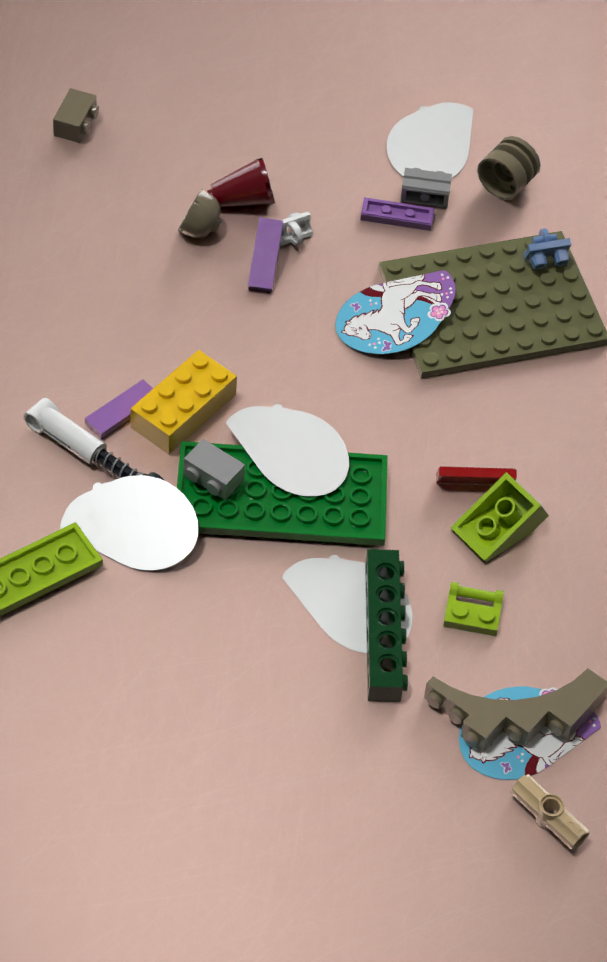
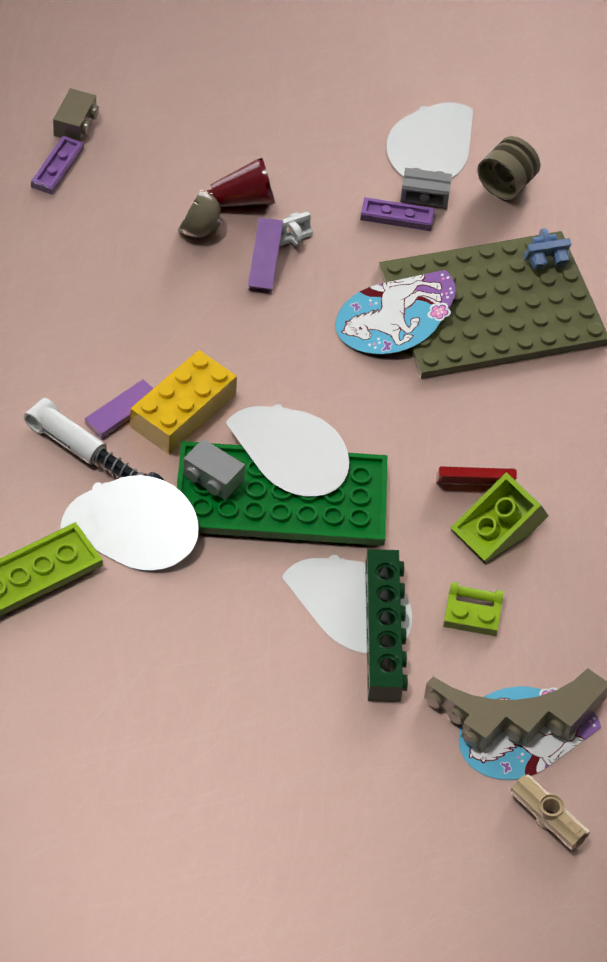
(57, 165): none -> medium lavender tile

